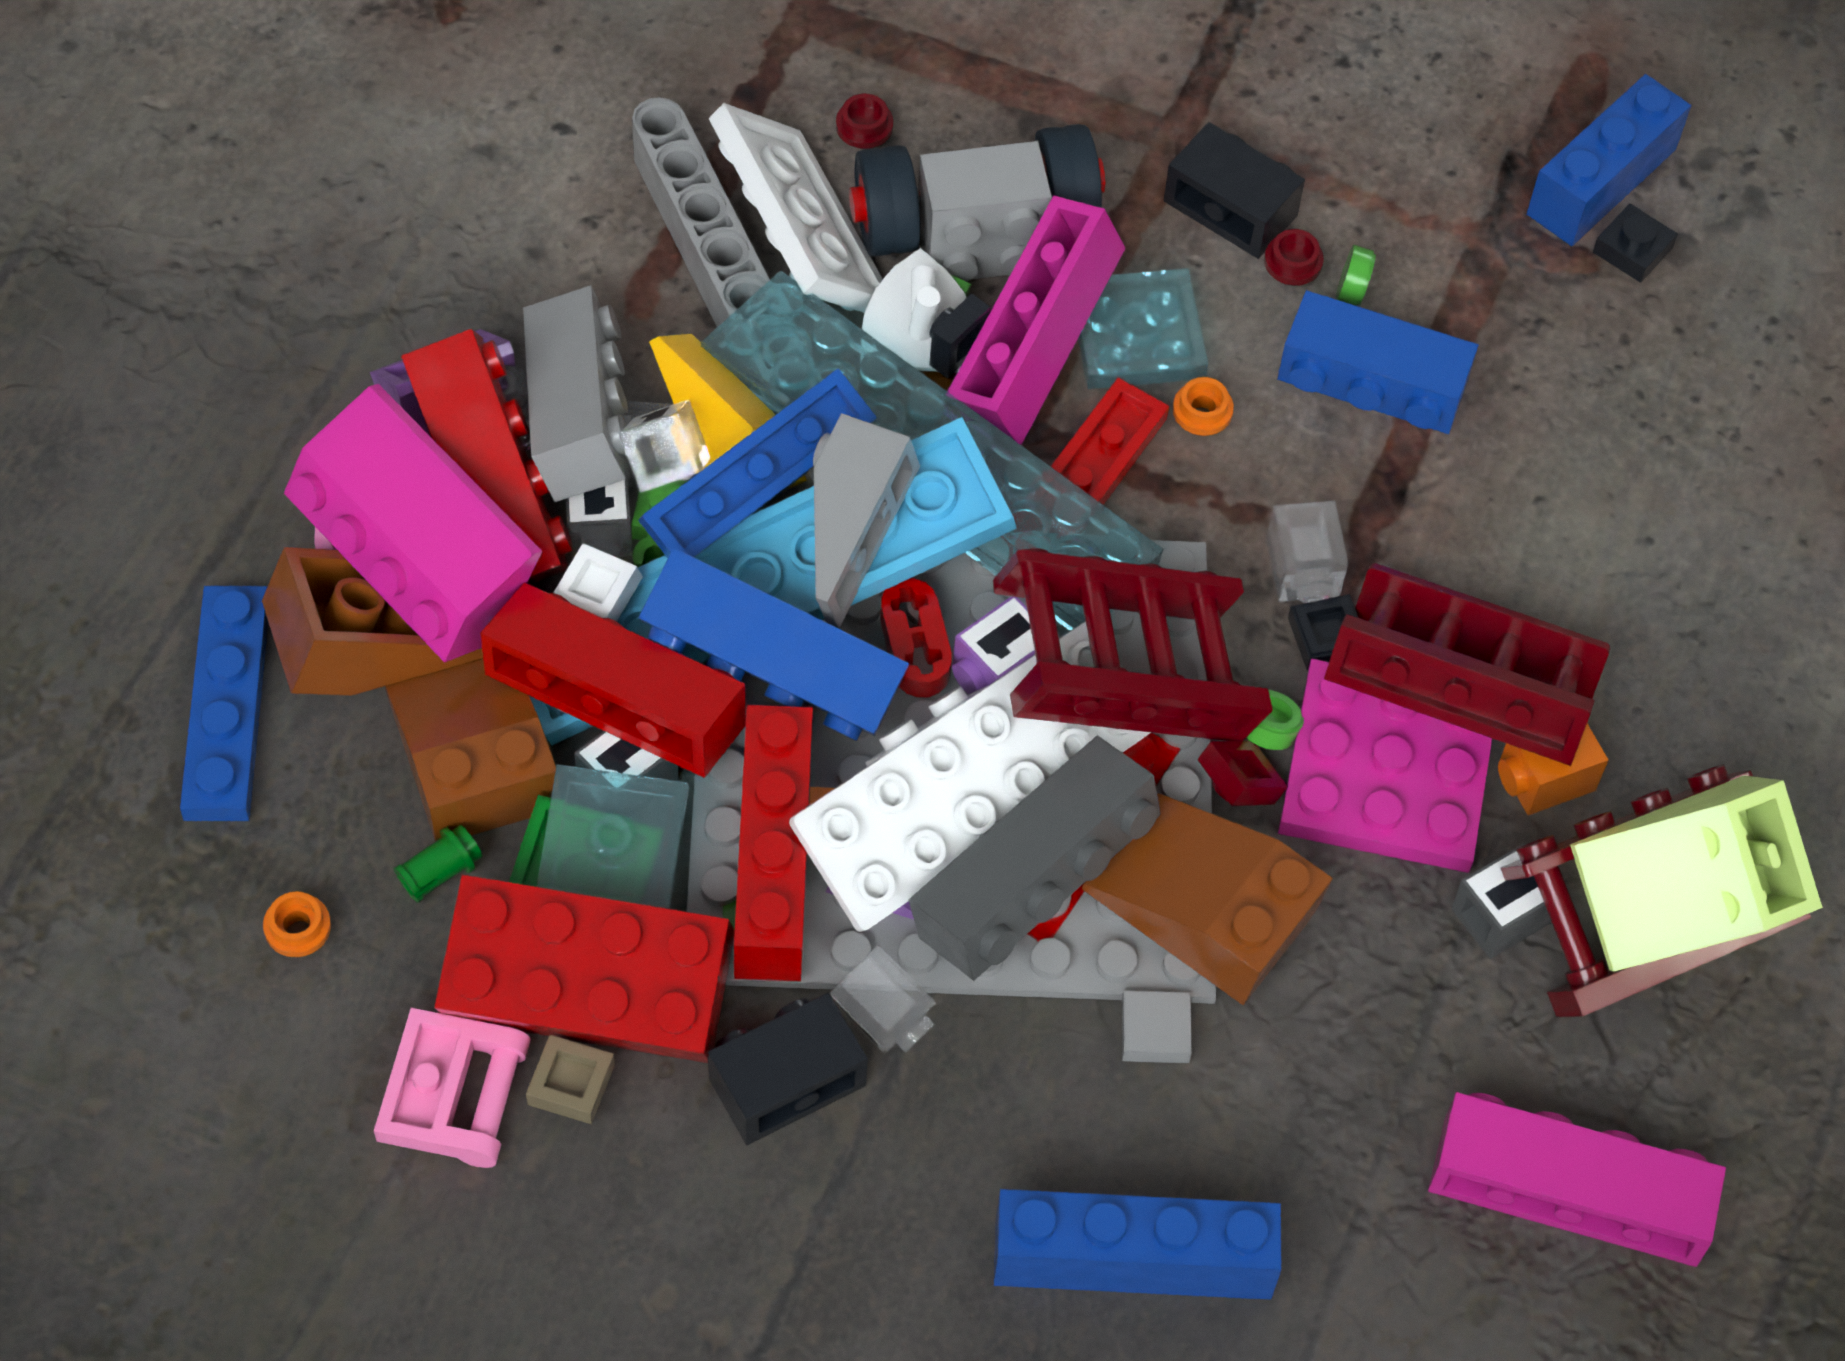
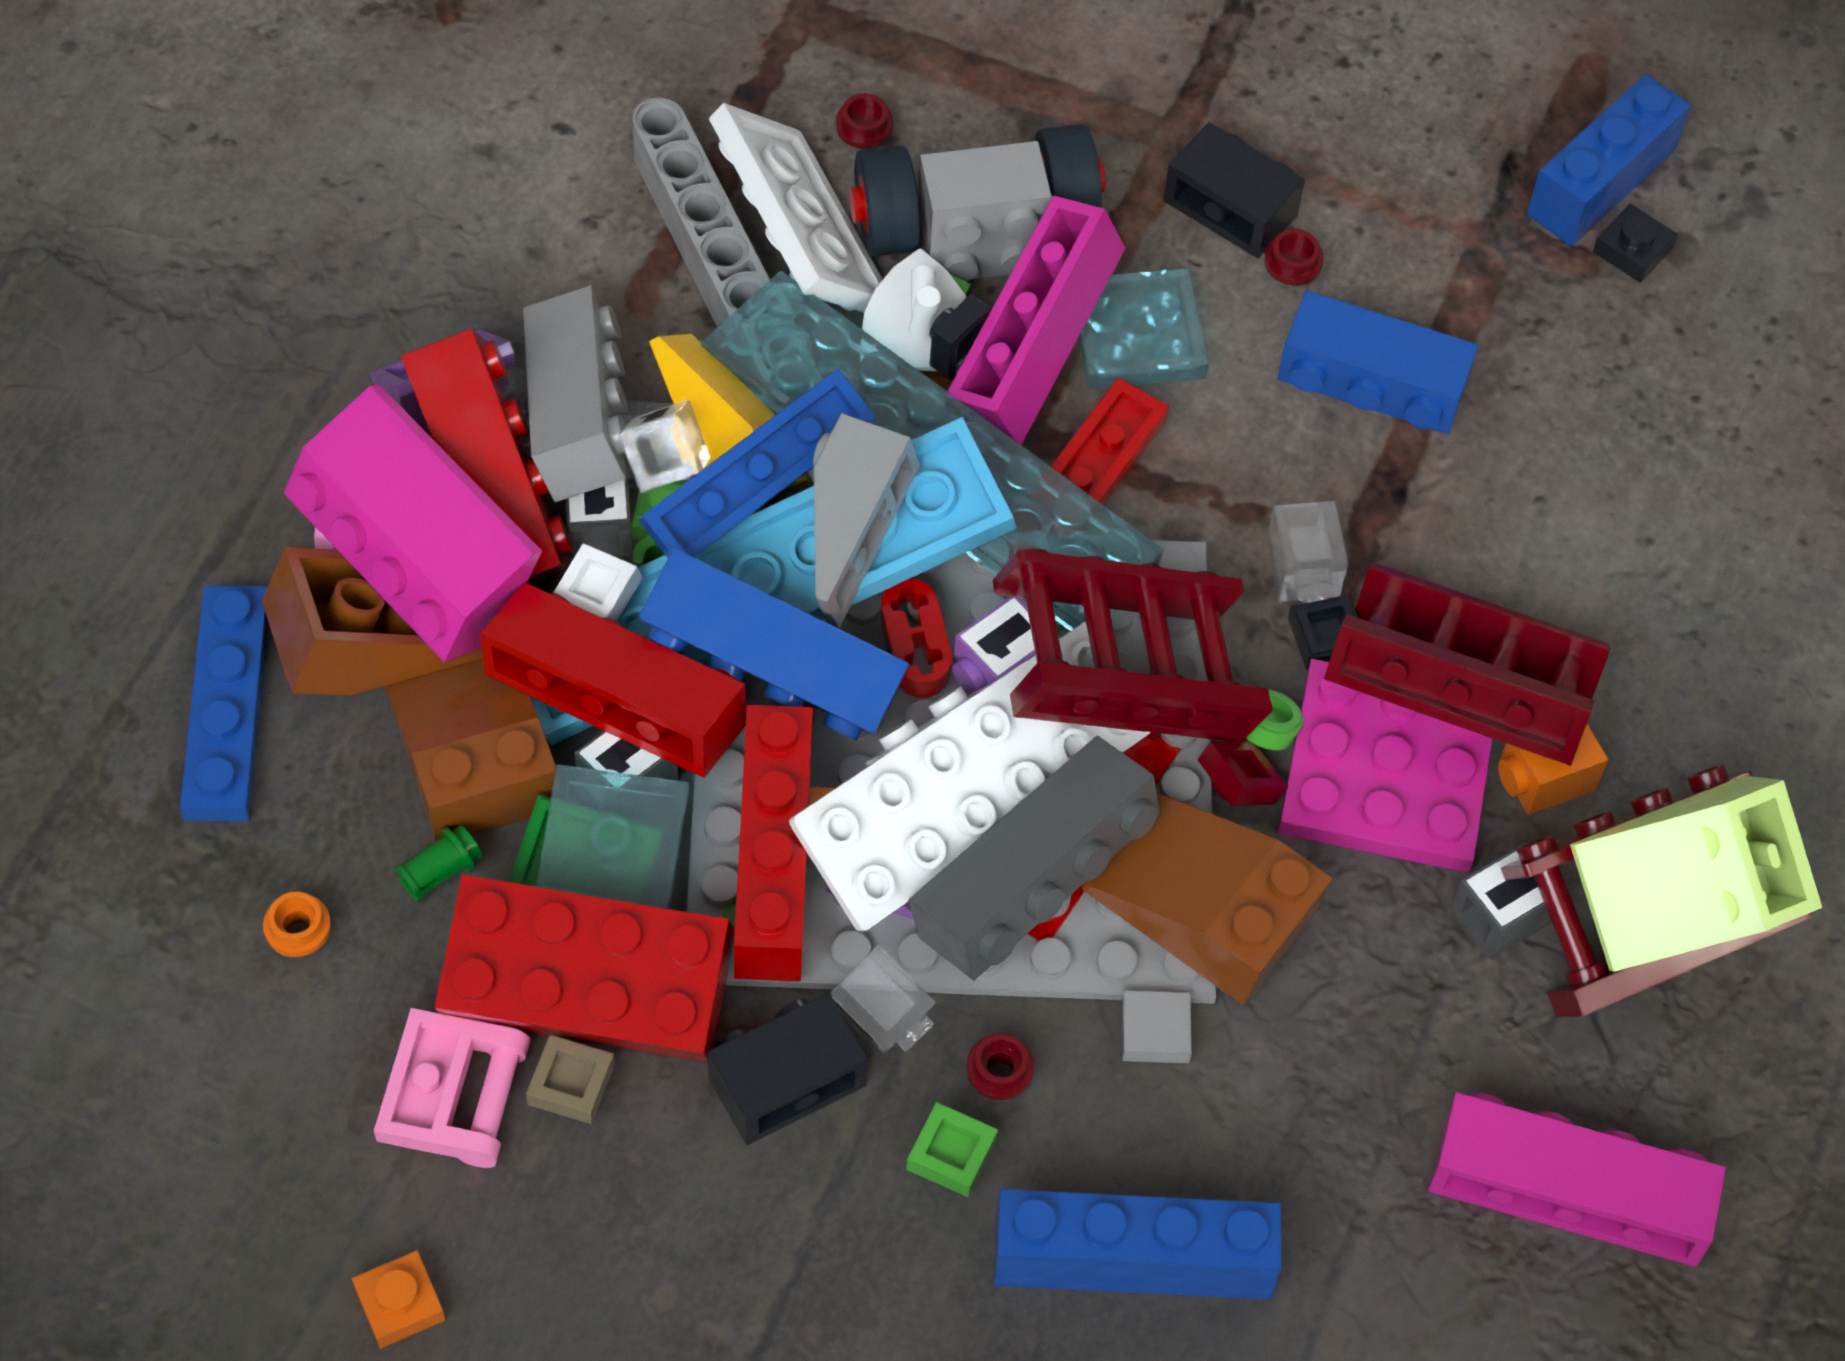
(398, 1299): none -> orange plate
(952, 1149): none -> bright green plate
(1002, 1049): none -> dark red plate
(1207, 394): orange plate -> none
(1356, 275): bright green tile -> none

